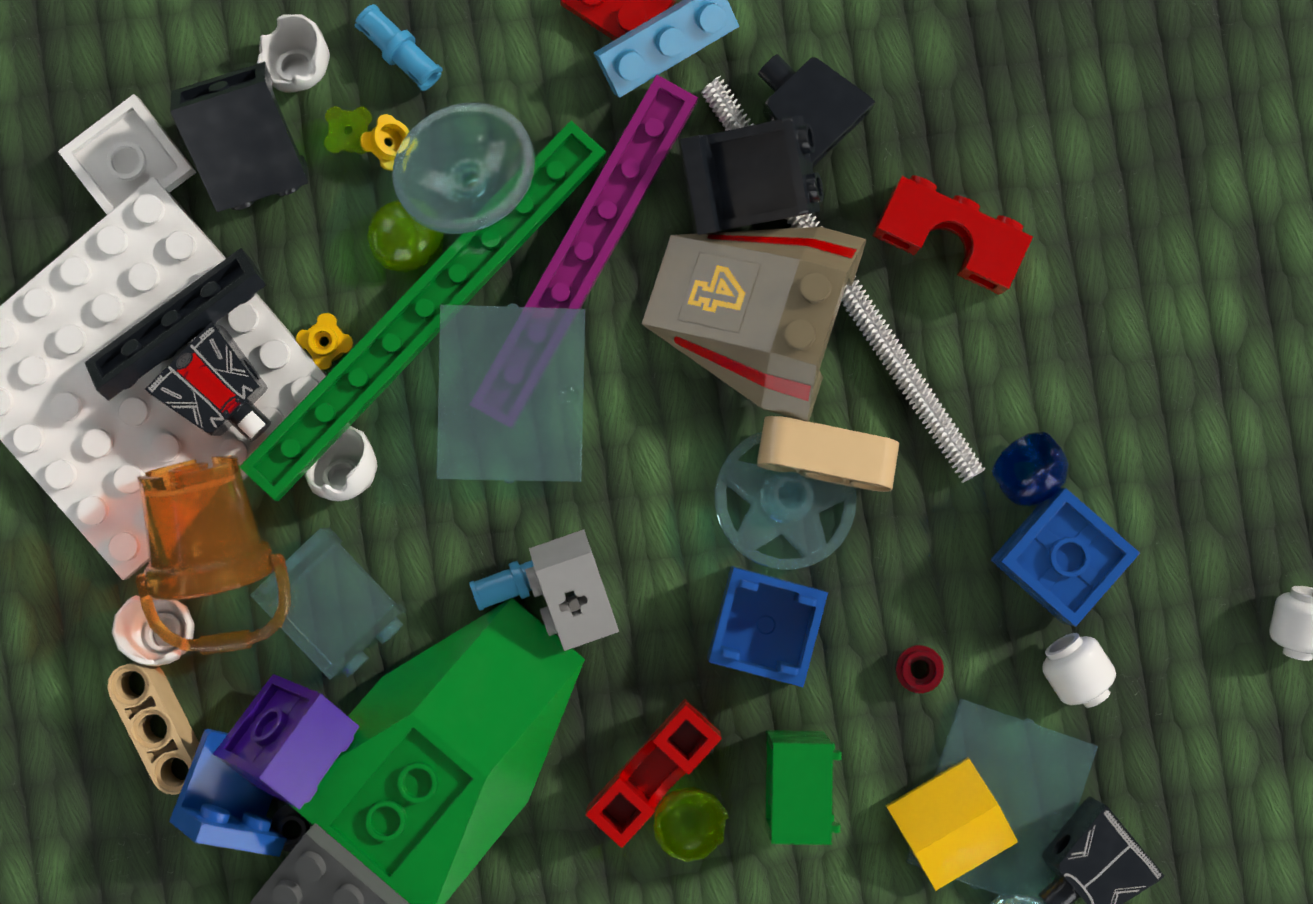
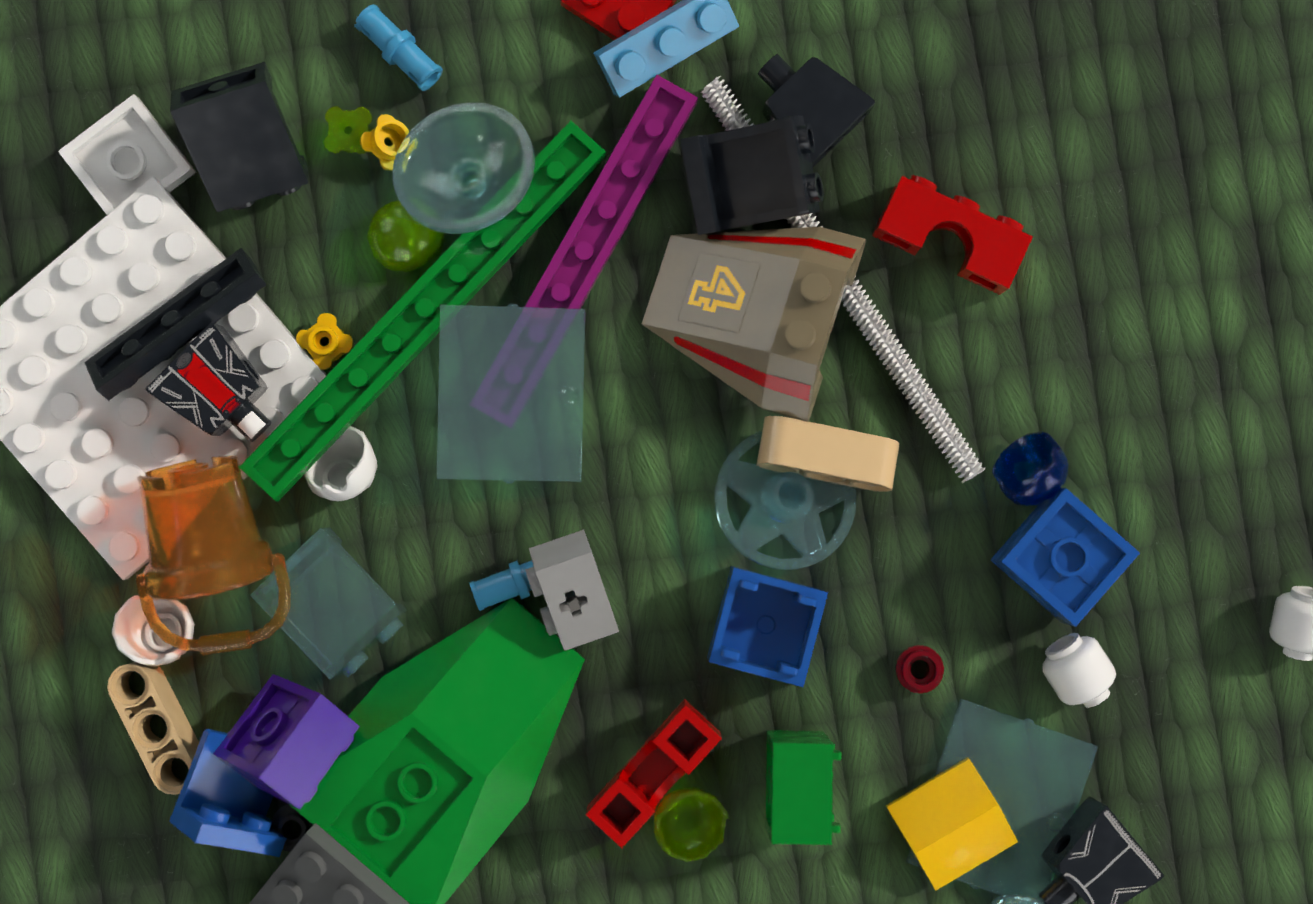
(294, 53): white hair -> none

